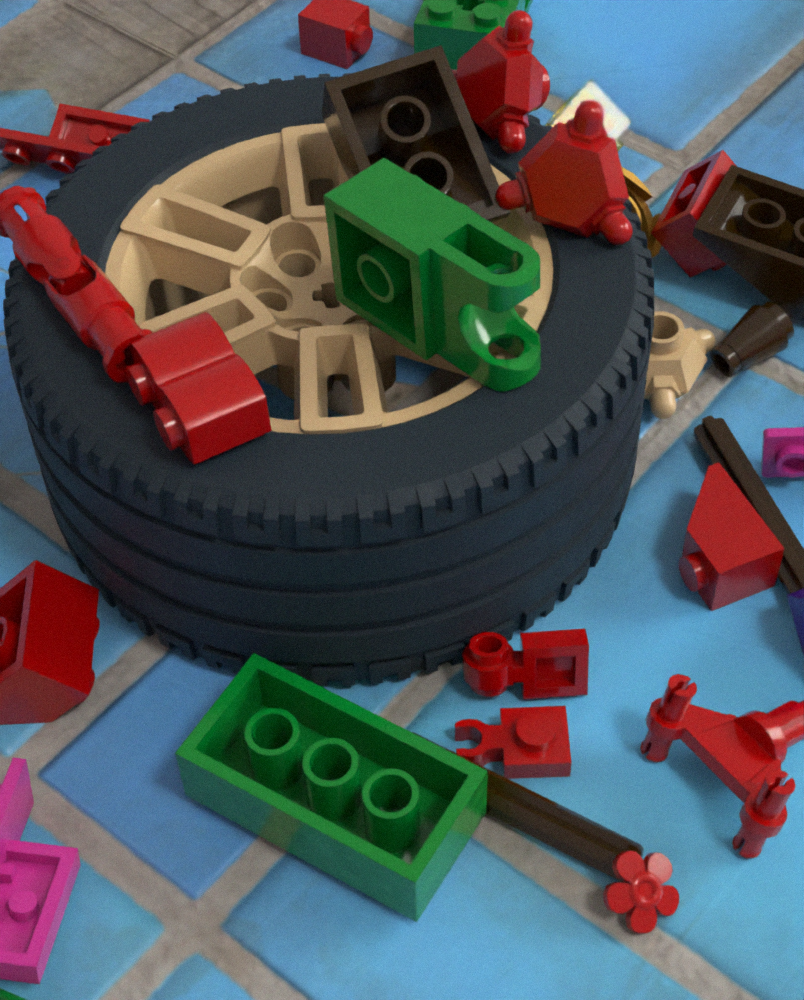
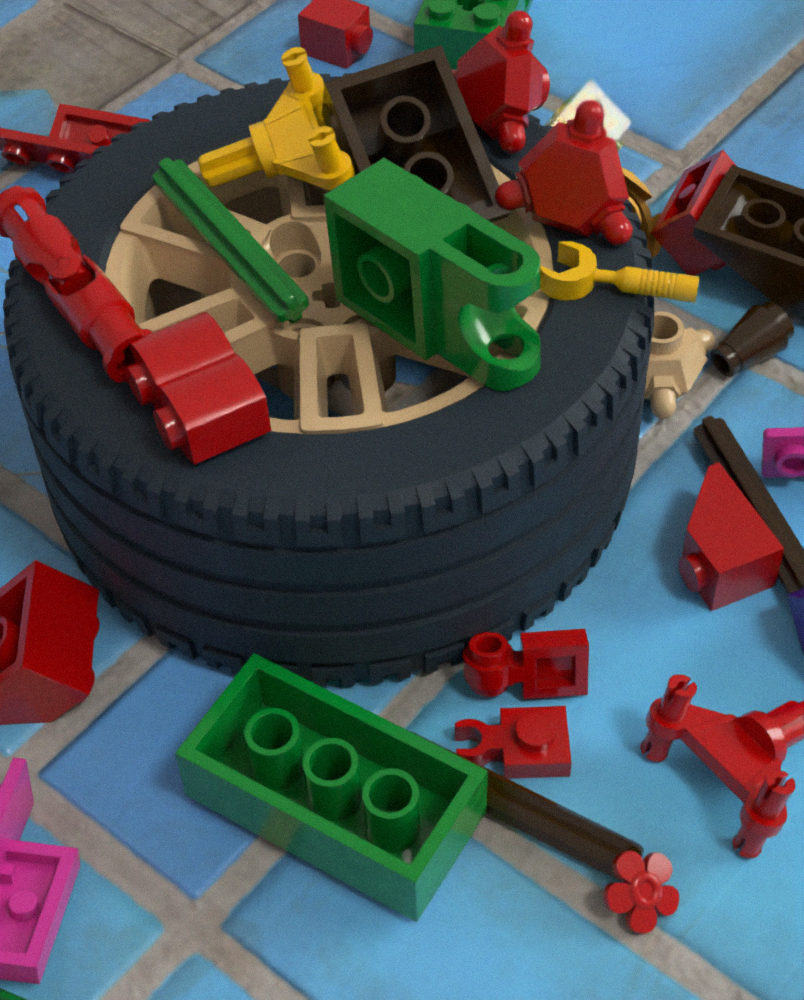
(231, 241): none -> green axle
(289, 140): none -> yellow axle
(584, 273): none -> yellow piece

